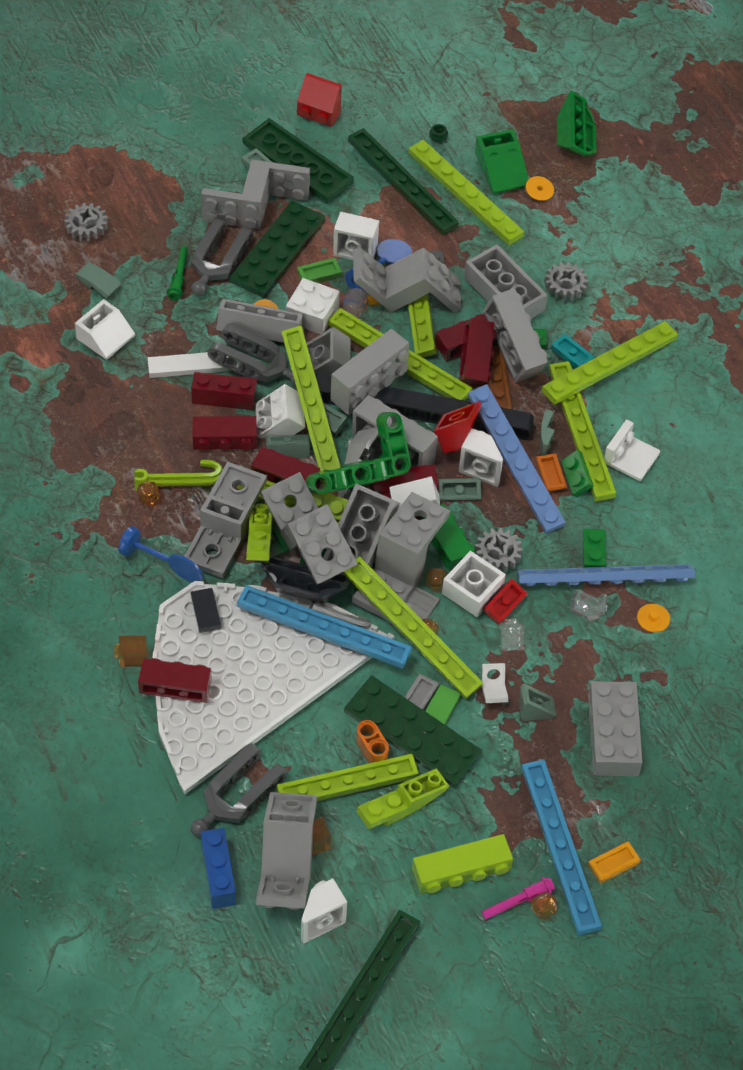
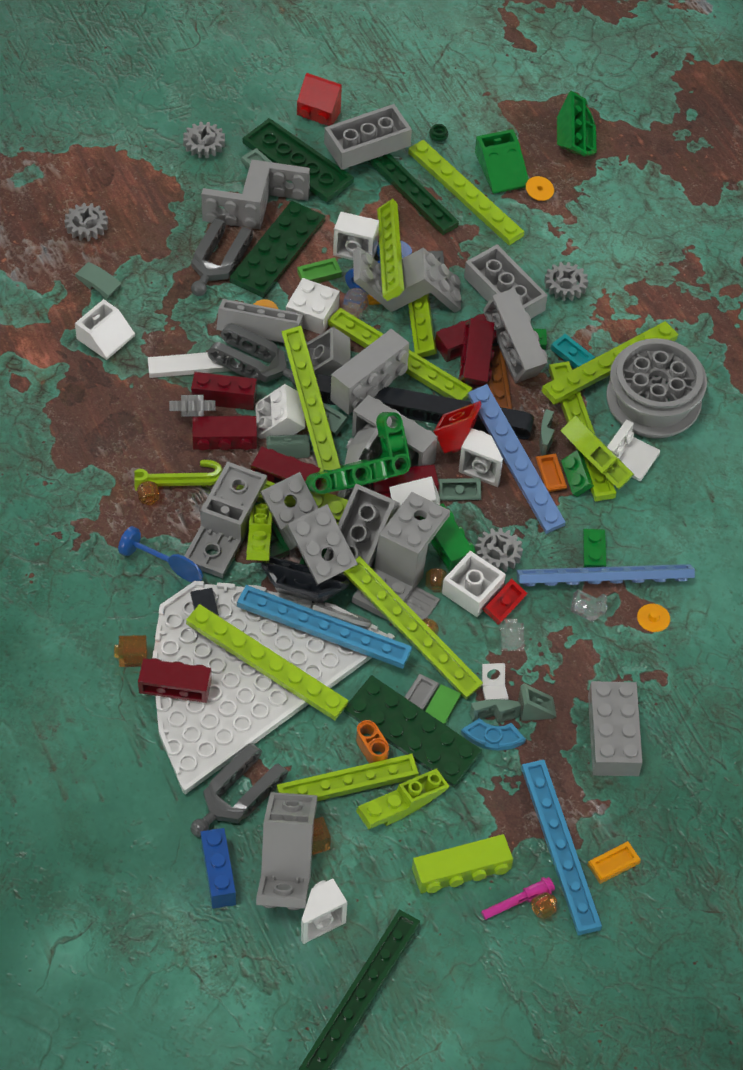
(175, 290): green pin -> none
(192, 405): none -> light grey gear
(204, 139): none -> light grey gear
(267, 662): none -> lime plate
(367, 136): none -> light grey brick
(390, 250): none -> lime plate
(492, 736): none -> dark azure tile
(500, 708): none -> sand green slope
(597, 452): none -> lime slope
(634, 376): none -> light grey wheel

